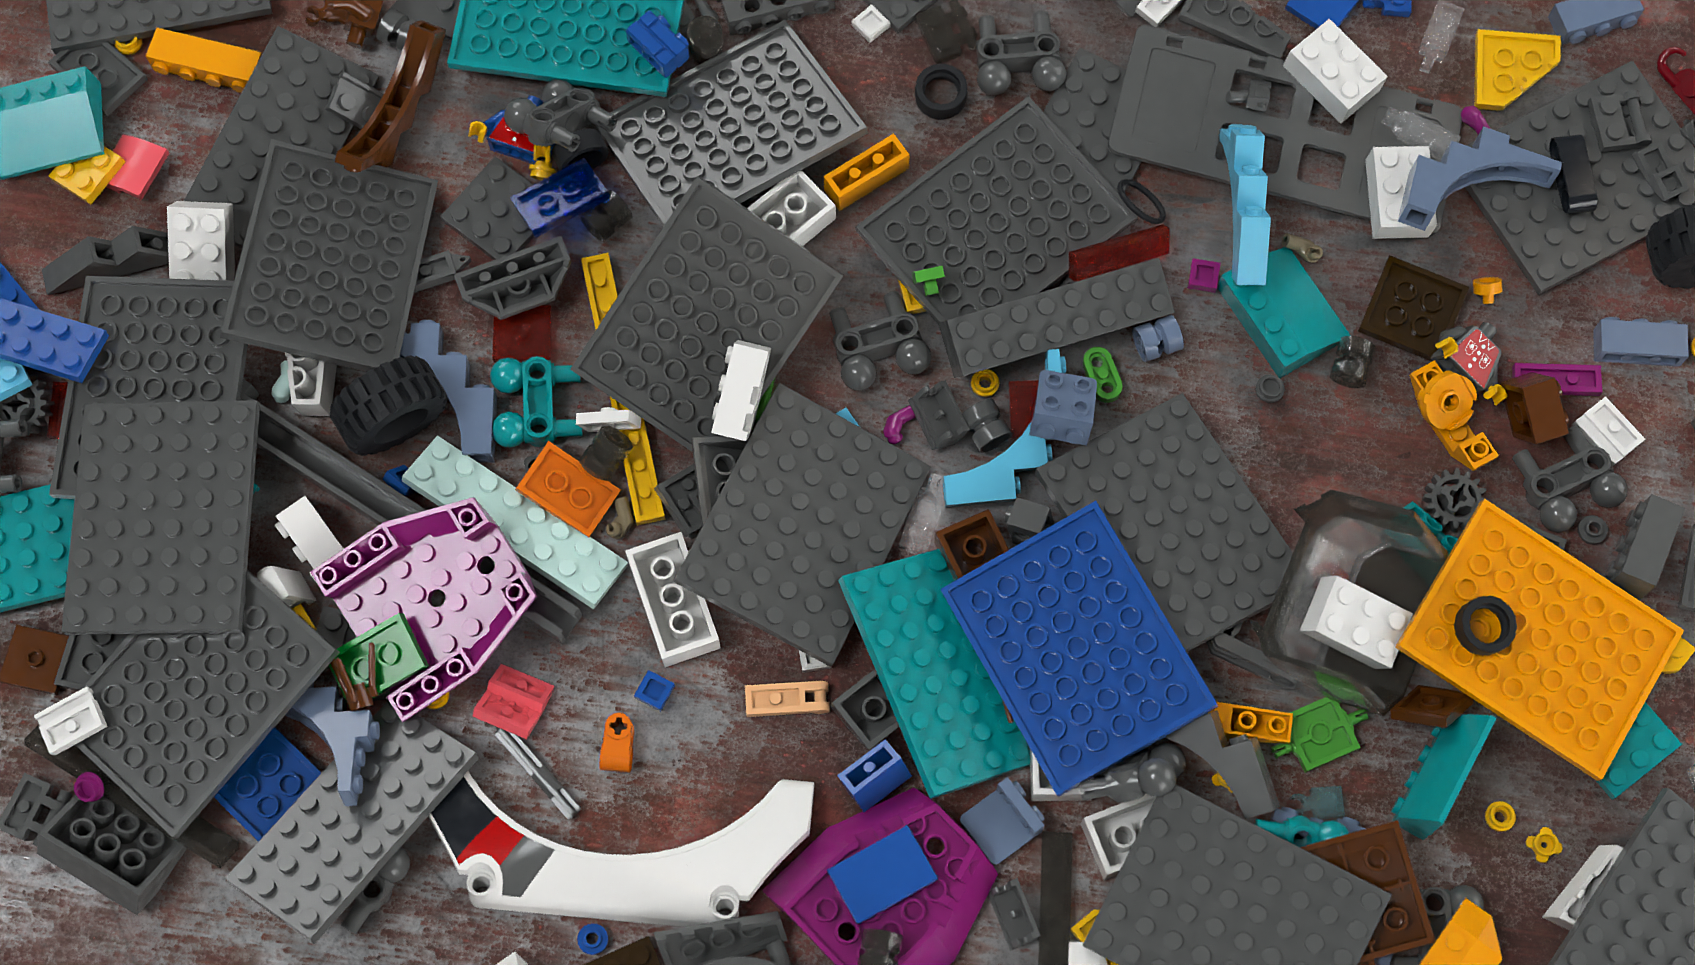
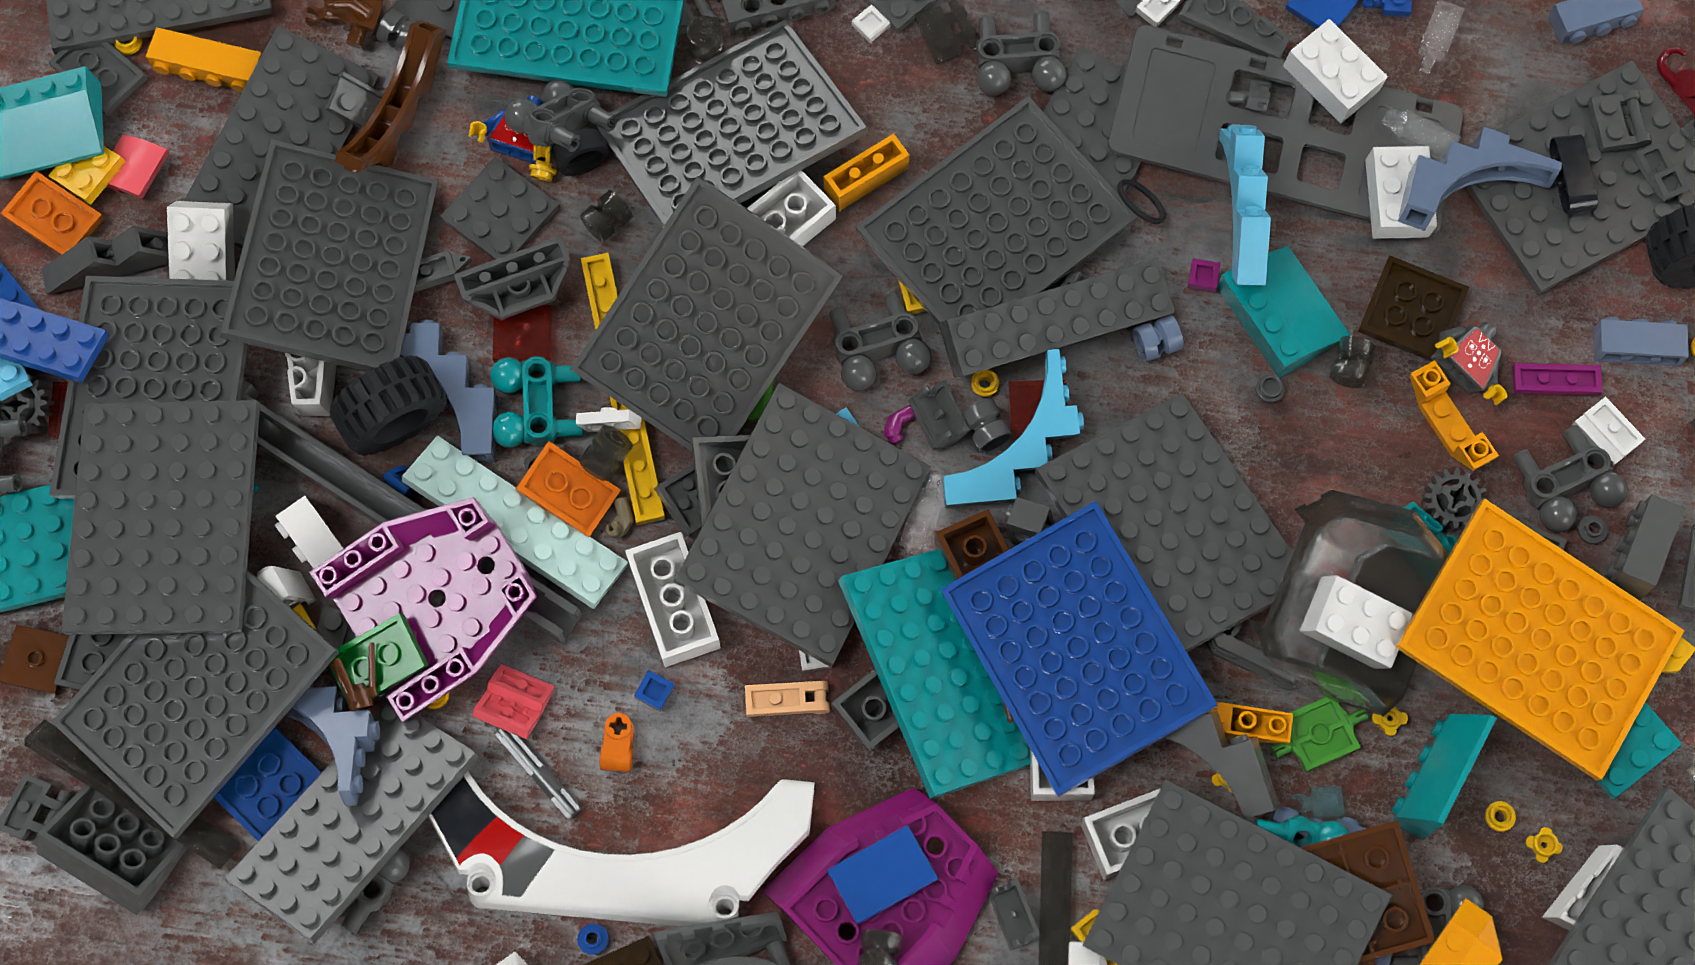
(51, 214): none -> orange plate
(70, 721): white plate -> none
(89, 787): magenta plate -> none
(281, 389): light aqua arm -> none
(560, 197): clear blue plate -> none
(658, 43): blue brick -> none
(740, 390): white wedge -> none
(874, 775): blue brick -> none
(929, 277): bright green tile -> none
(944, 72): black tyre -> none
(1003, 822): sand blue bracket -> none
(1064, 407): sand blue bracket -> none
(1105, 375): bright green plate -> none
(1118, 252): clear red plate -> none
(1138, 775): dark grey piece -> none
(1304, 247): dark tan arm -> none
(1390, 727): none -> yellow plate
(1431, 706): reddish brown plate -> none
(1433, 397): light orange plate -> none
(1473, 117): magenta arm -> none
(1487, 288): light orange tile -> none
(1503, 613): black tyre -> none
(1511, 65): yellow plate -> none
(1535, 407): reddish brown brick -> none

